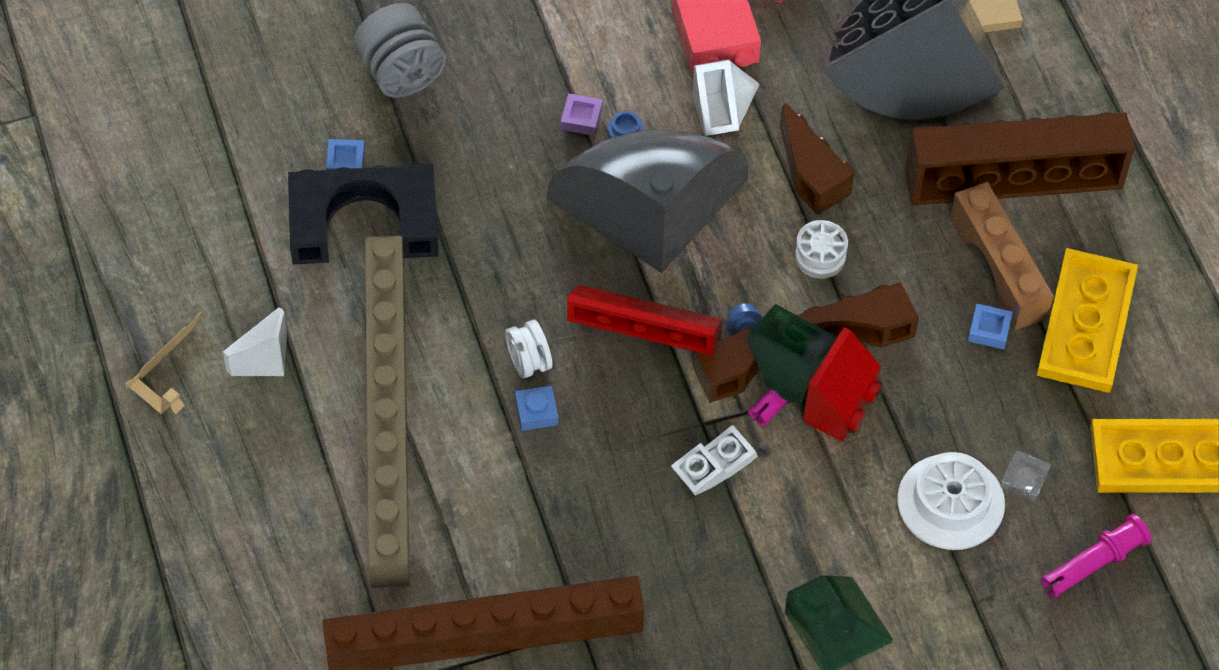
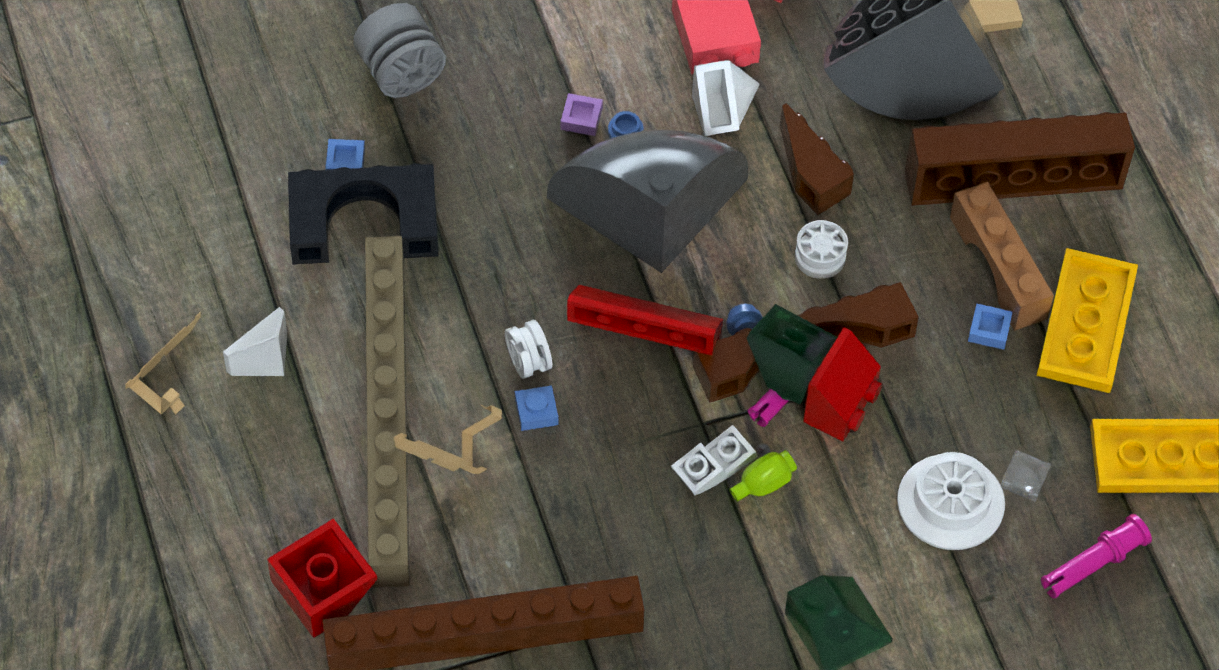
(321, 576): none -> red slope
(445, 458): none -> tan piece
(765, 475): none -> lime plant

